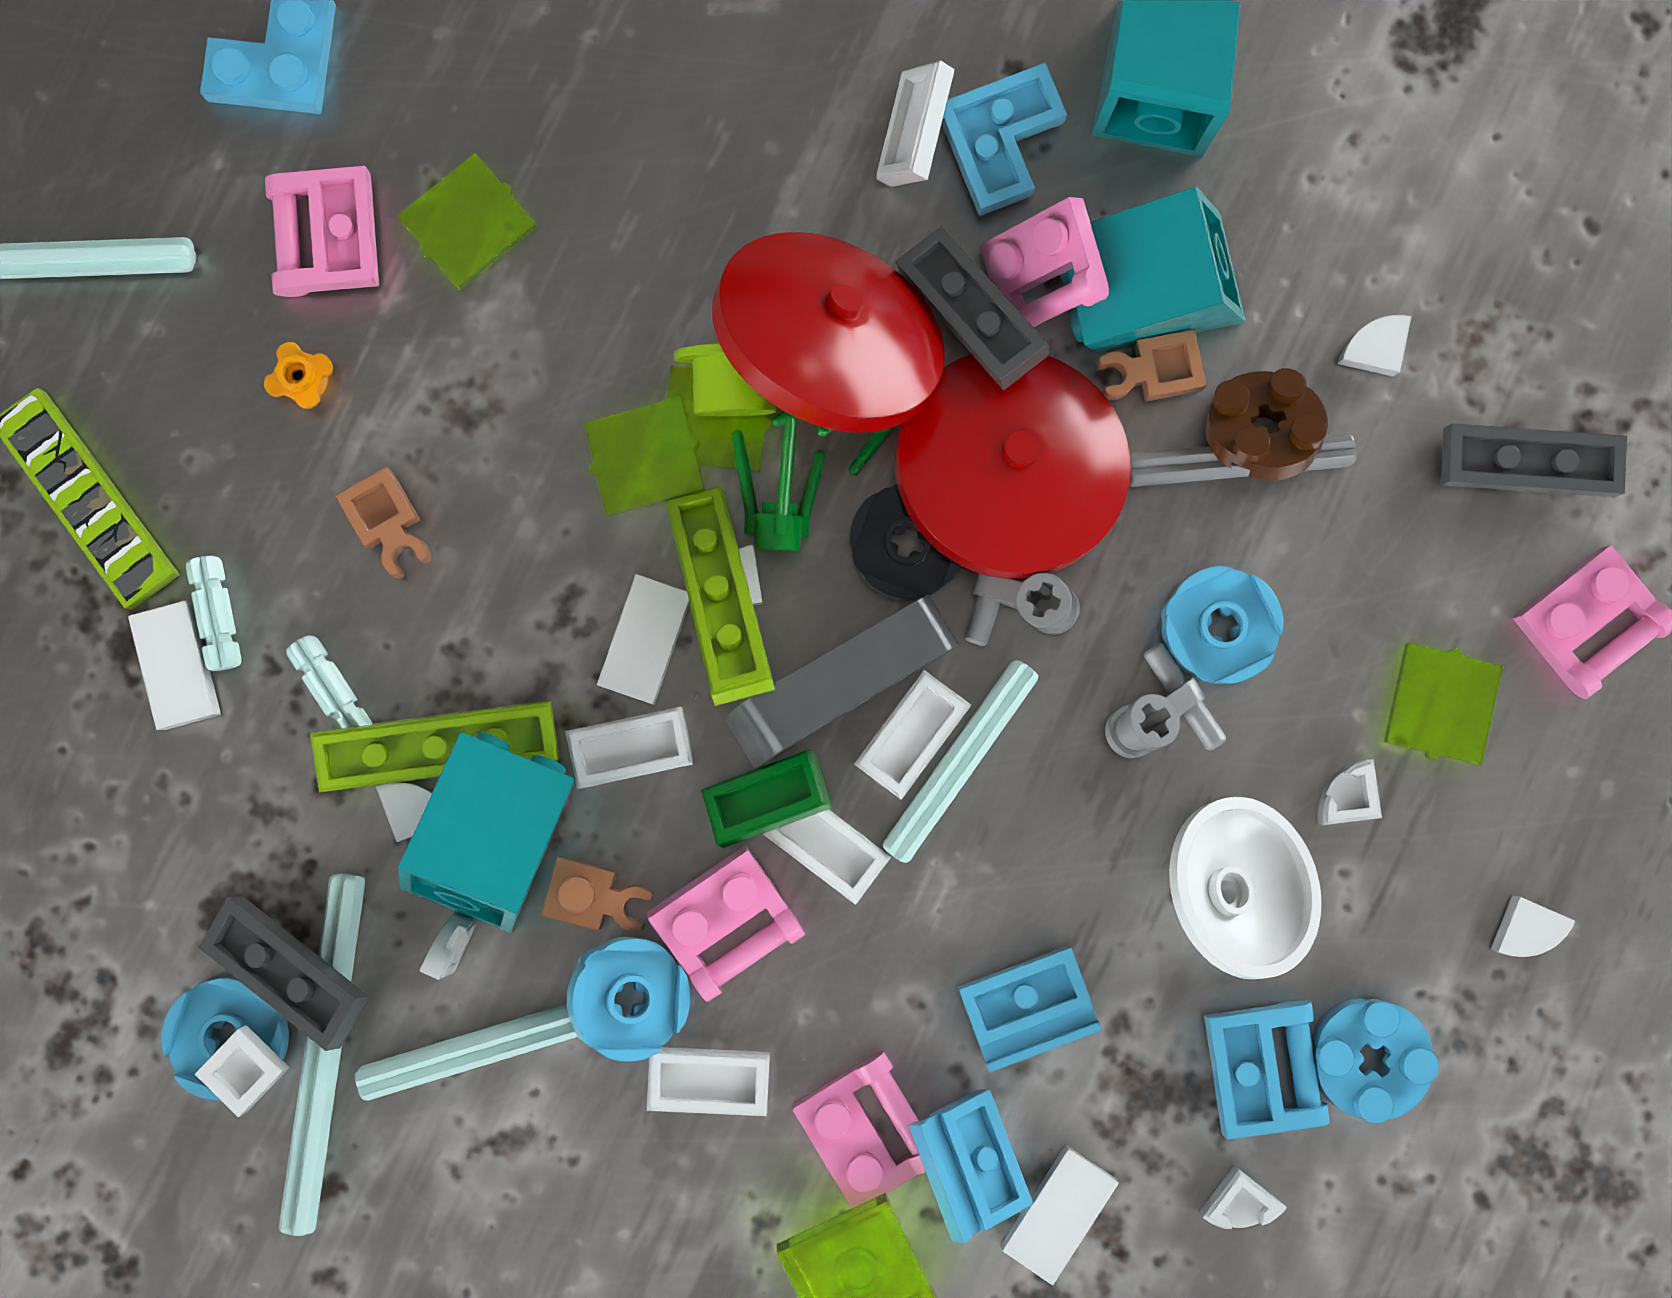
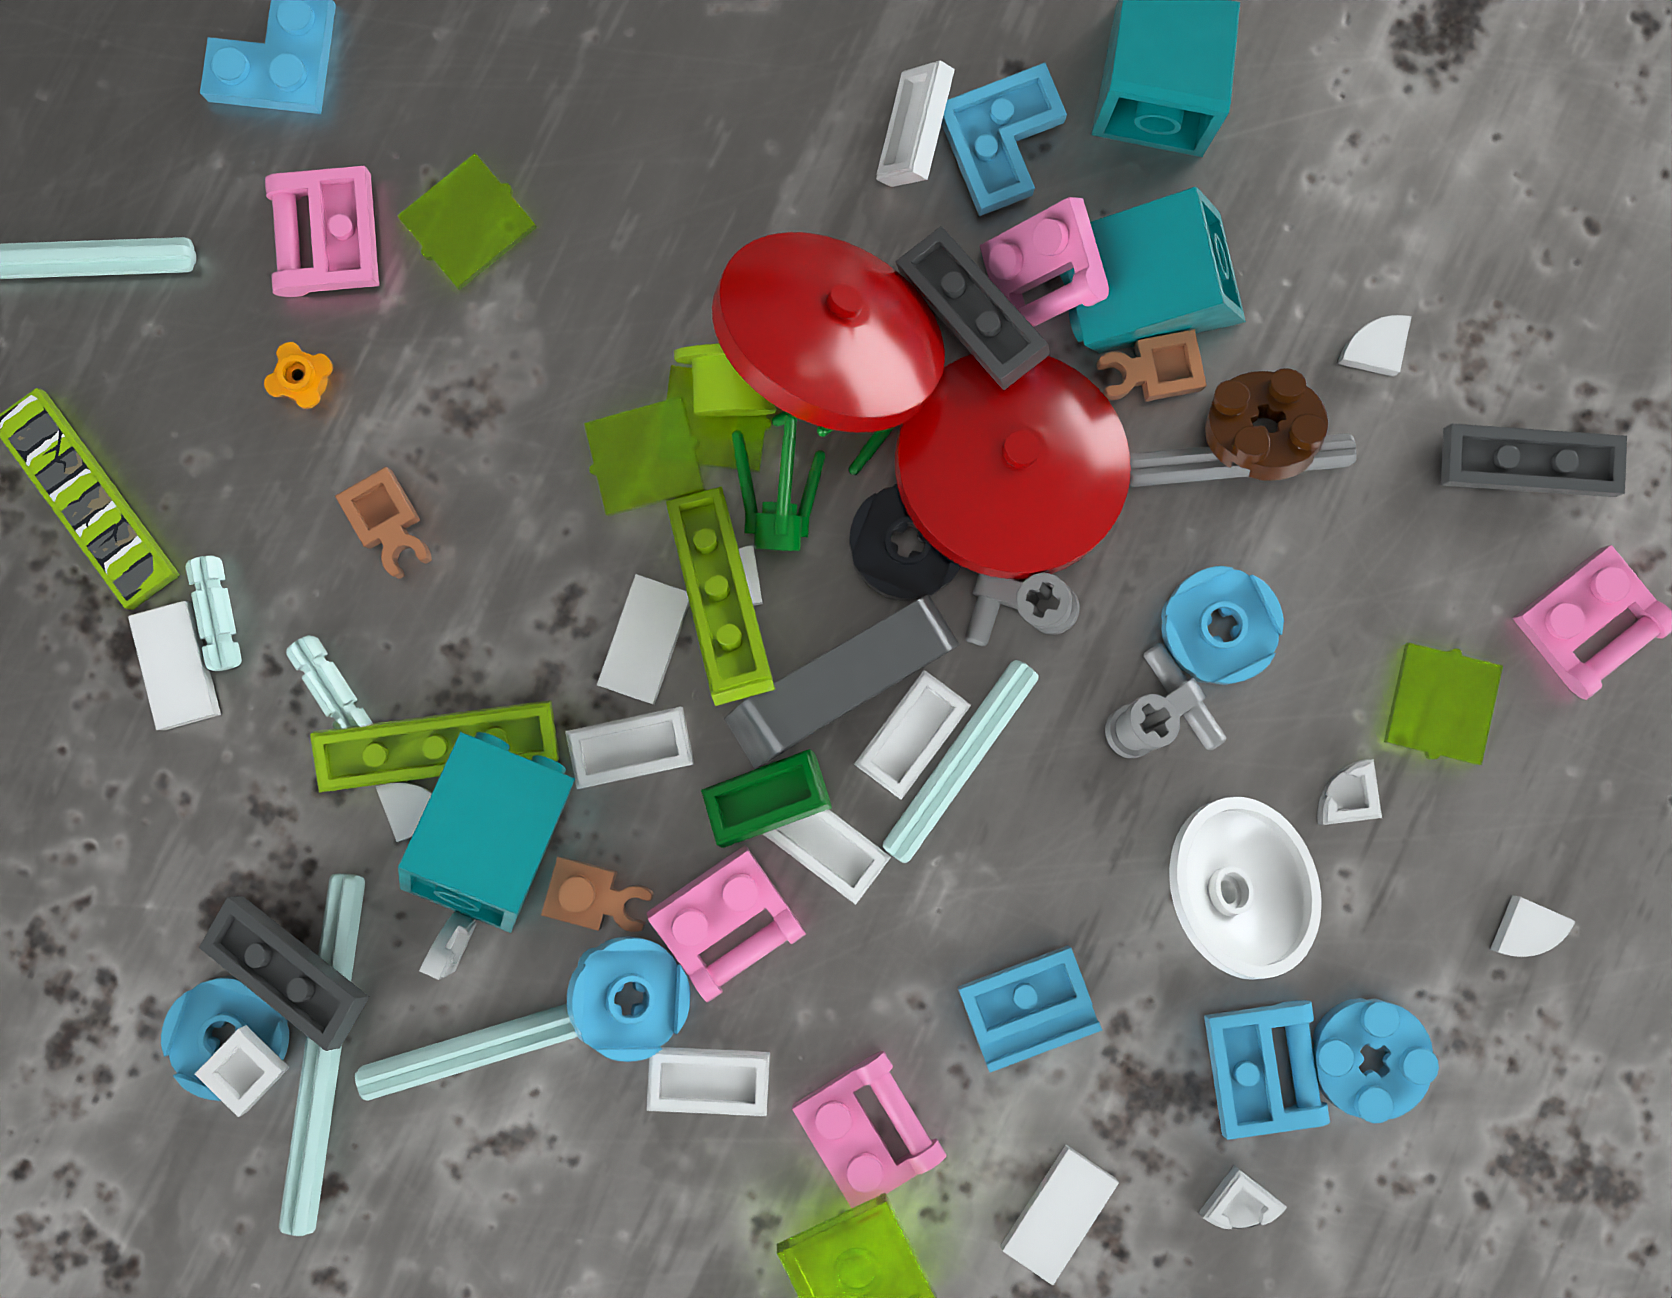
(970, 1165): medium azure plate -> none

